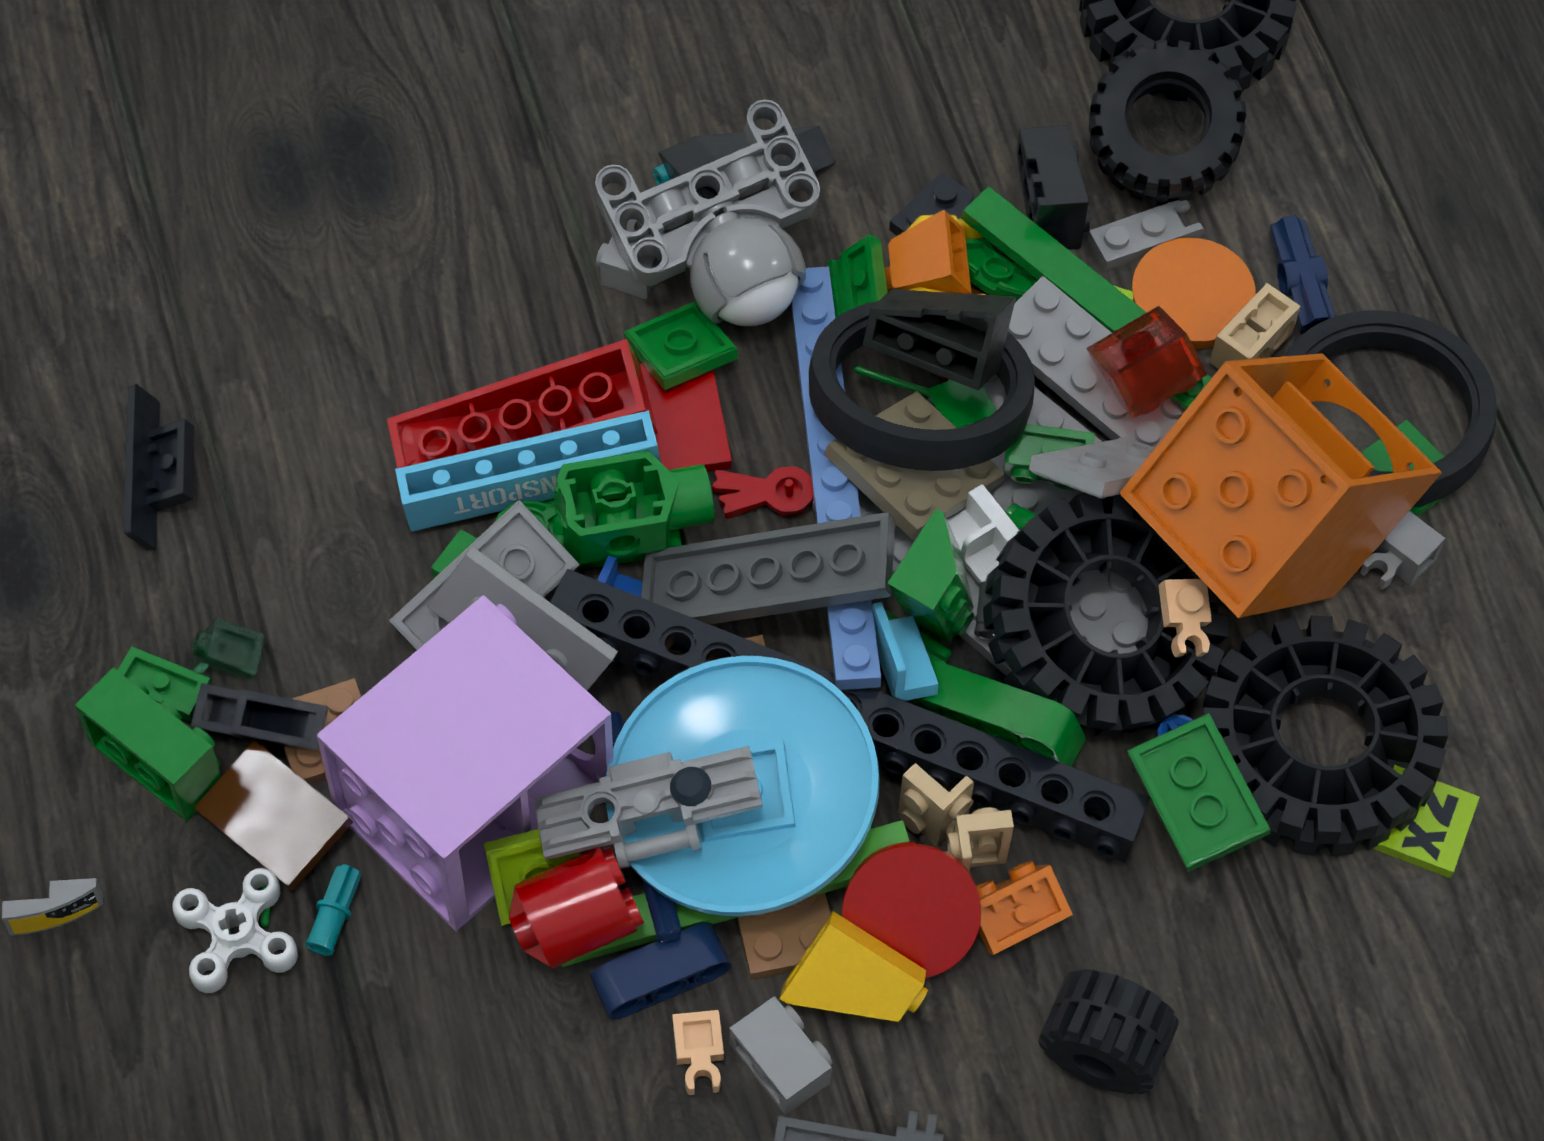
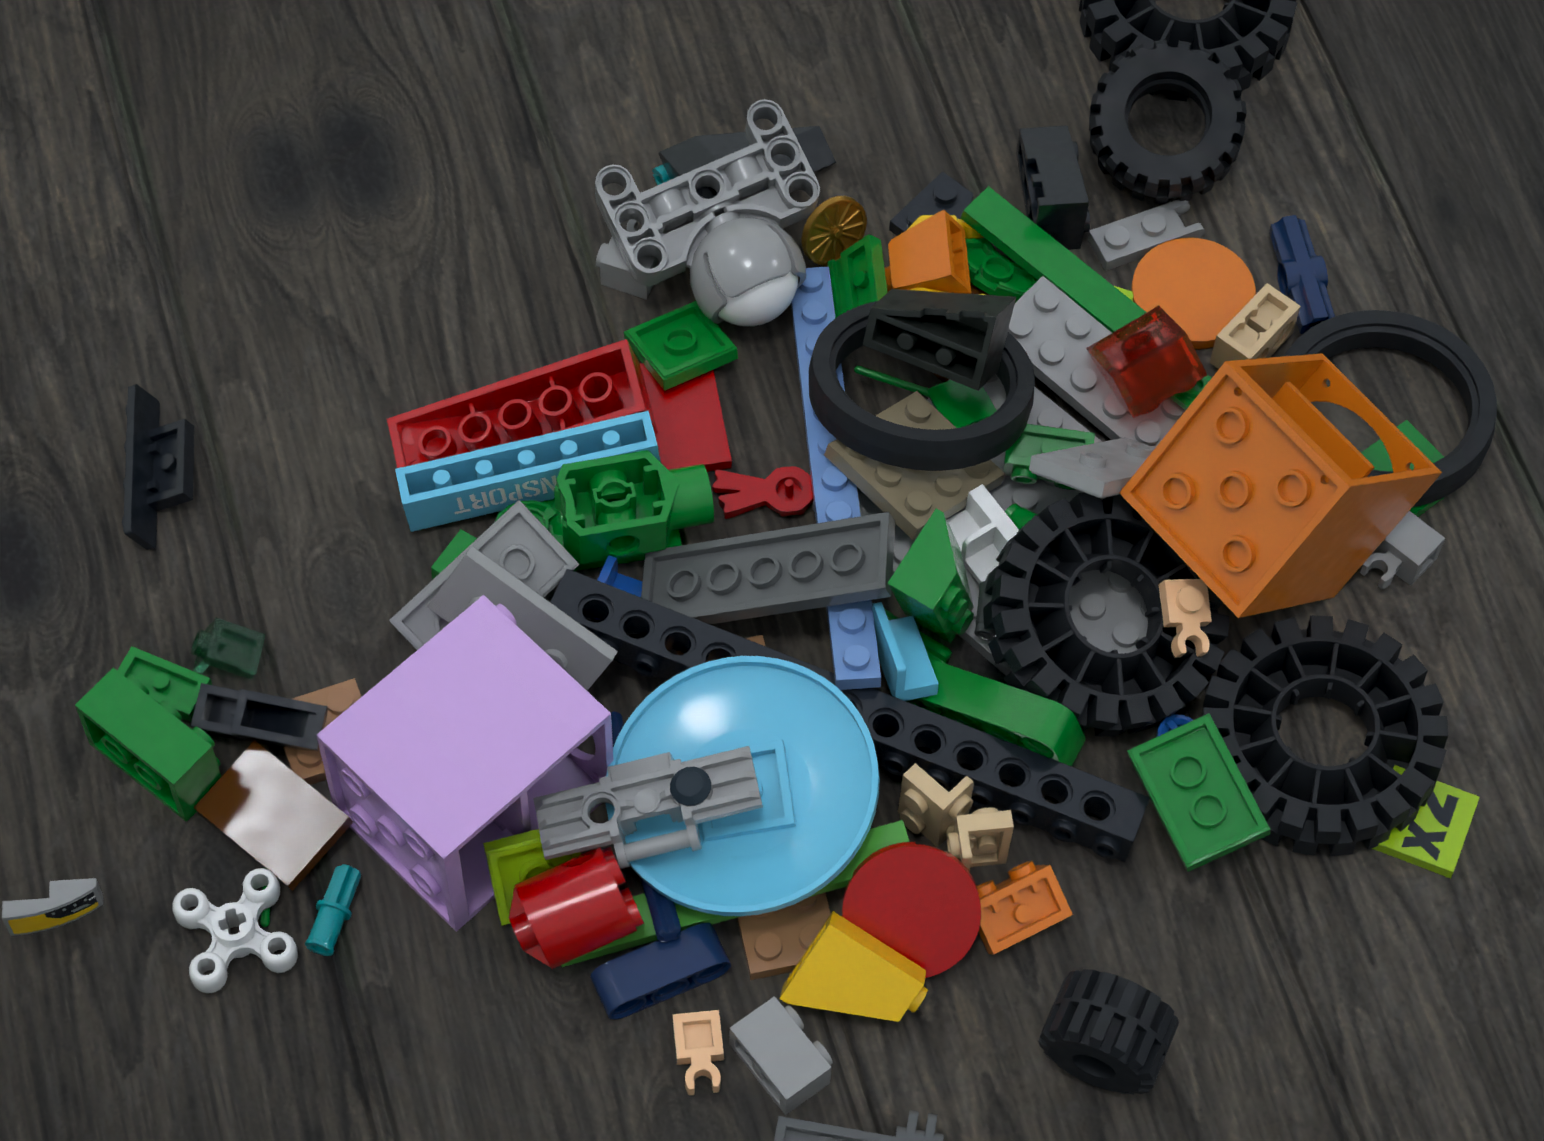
(833, 228): none -> pearl gold wheel

